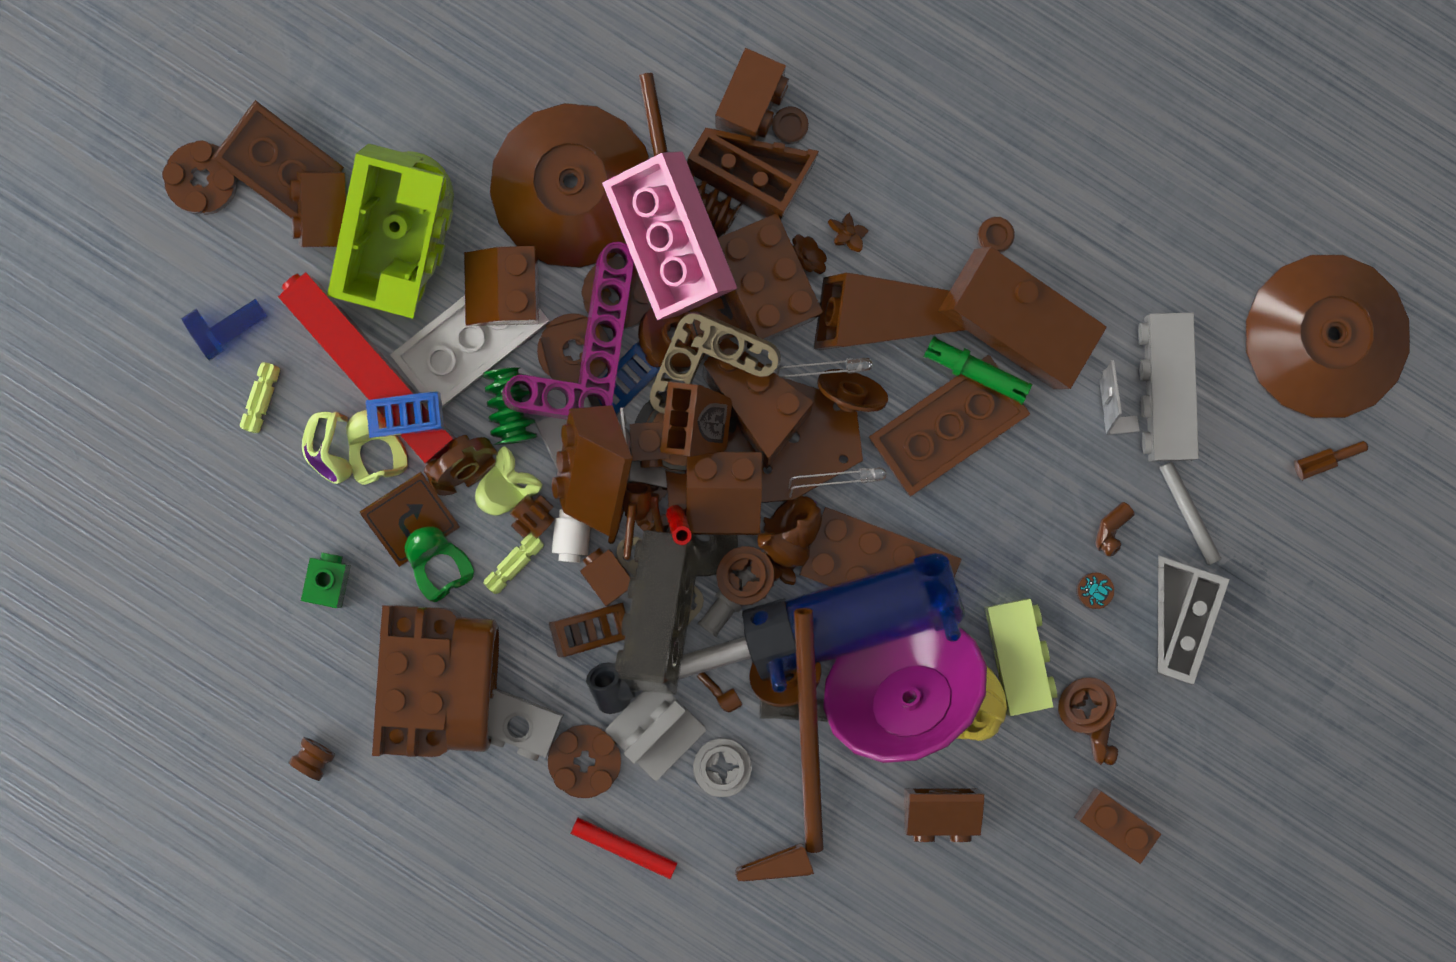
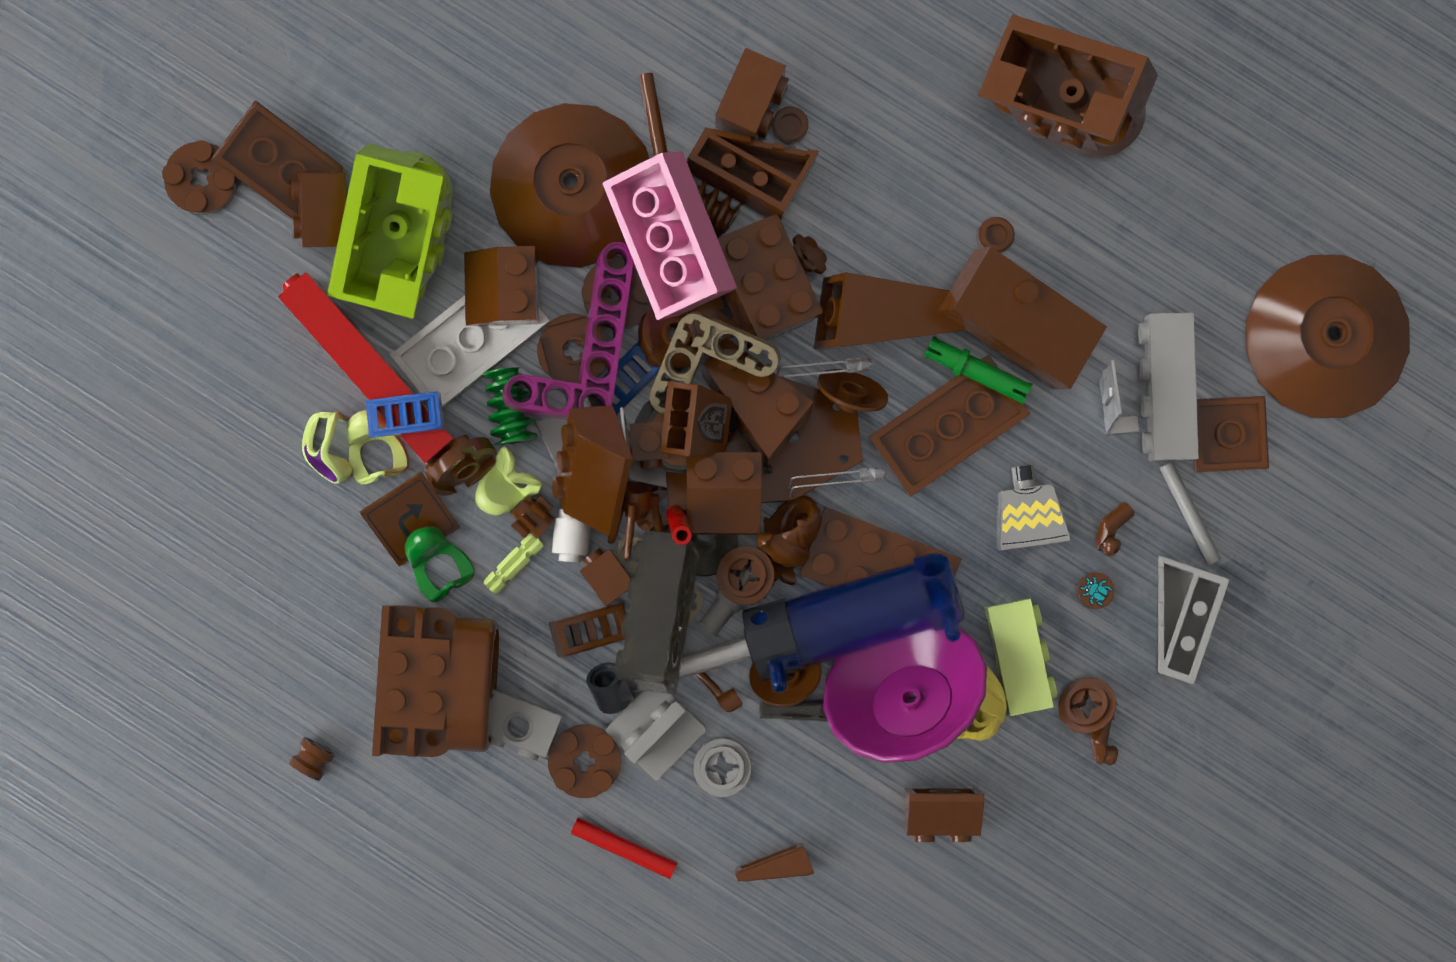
(213, 338): clear blue piece -> none
(260, 397): yellowish green axle -> none
(326, 581): green brick -> none
(808, 729): reddish brown piece -> none
(848, 233): reddish brown plant -> none
(1029, 513): none -> light grey torso
(1069, 87): none -> reddish brown brick
(1117, 825): reddish brown brick -> none
(1232, 434): none -> reddish brown tile
(1326, 460): reddish brown axle -> none

